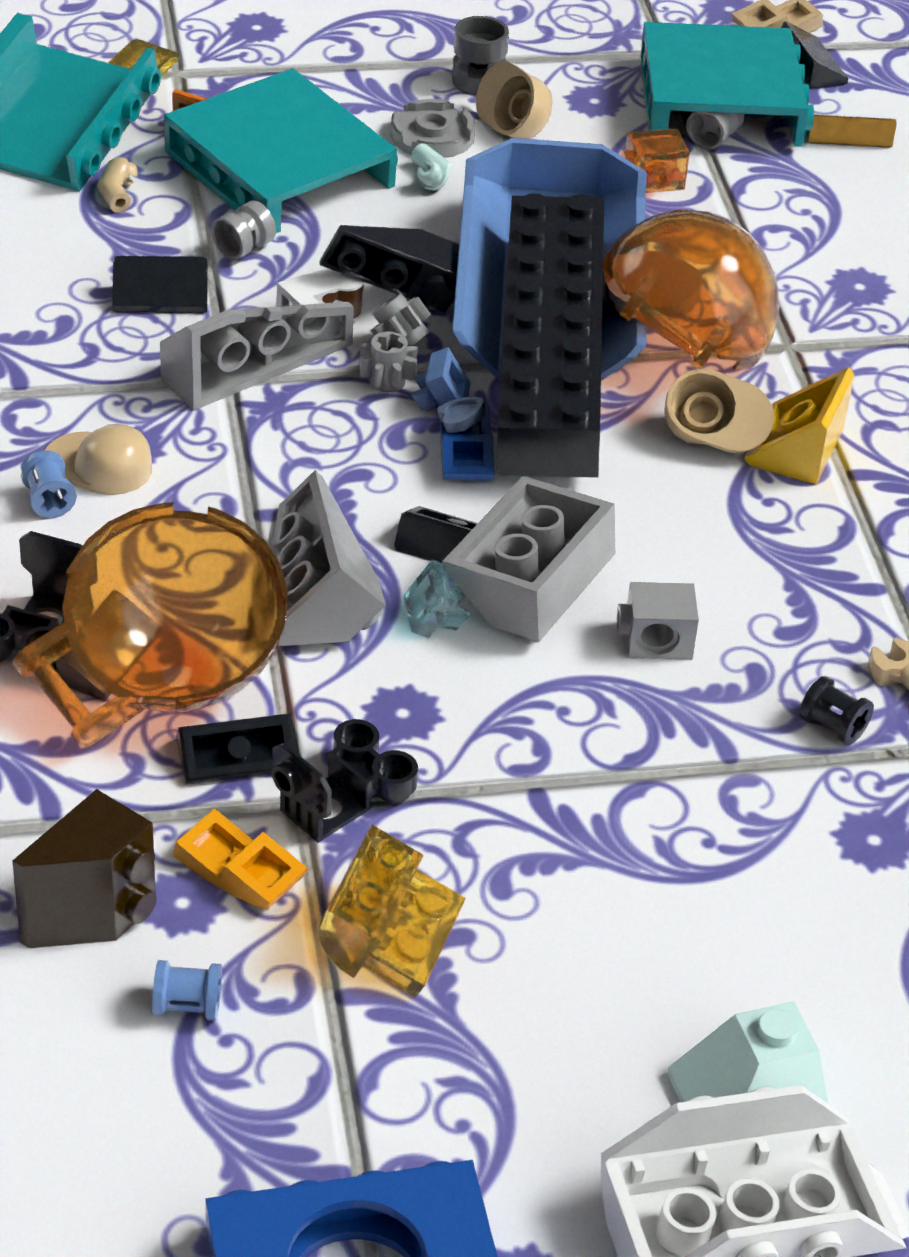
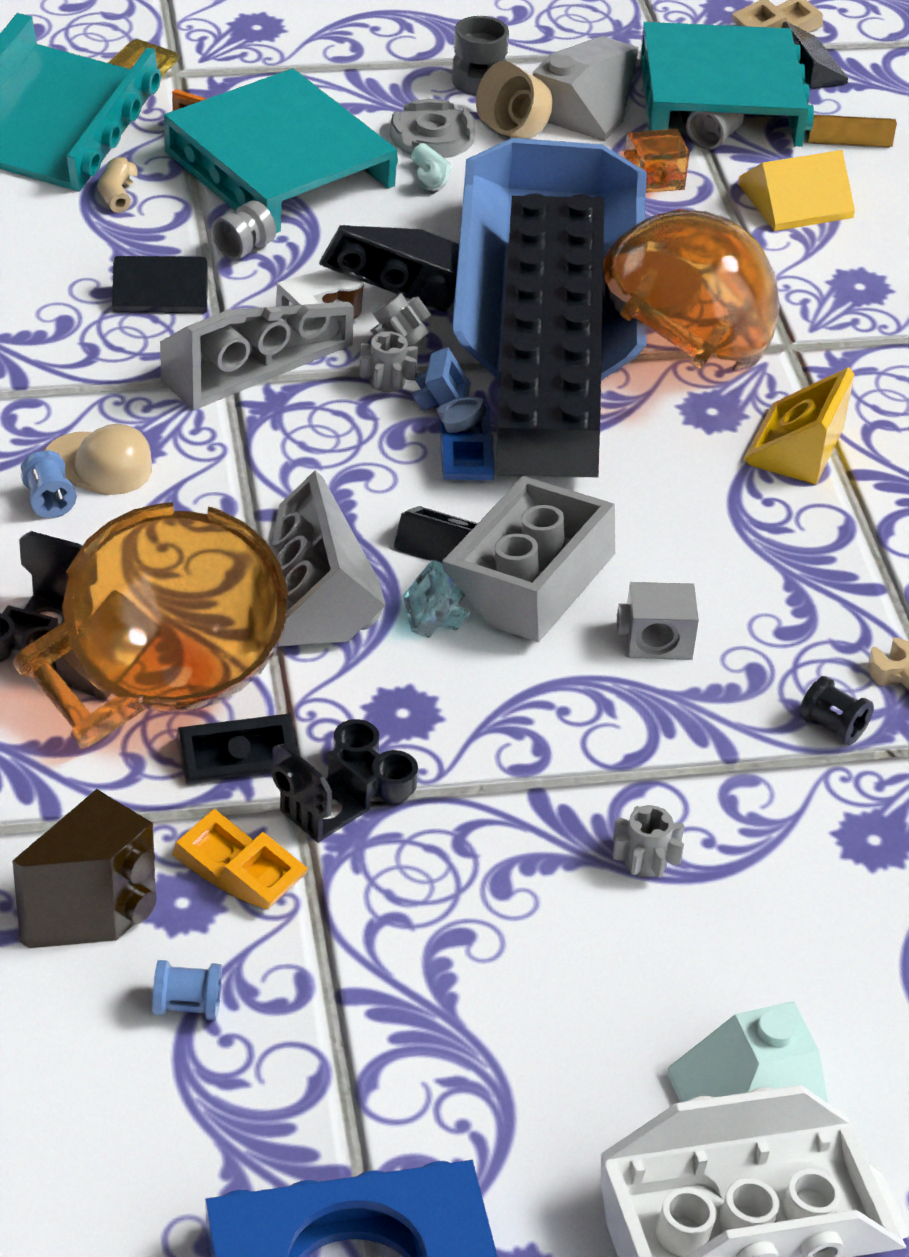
(388, 914): clear yellow brick -> none
(589, 85): none -> light grey wedge
(648, 841): none -> light grey gear
(718, 411): tan cap -> none
(800, 190): none -> yellow slope

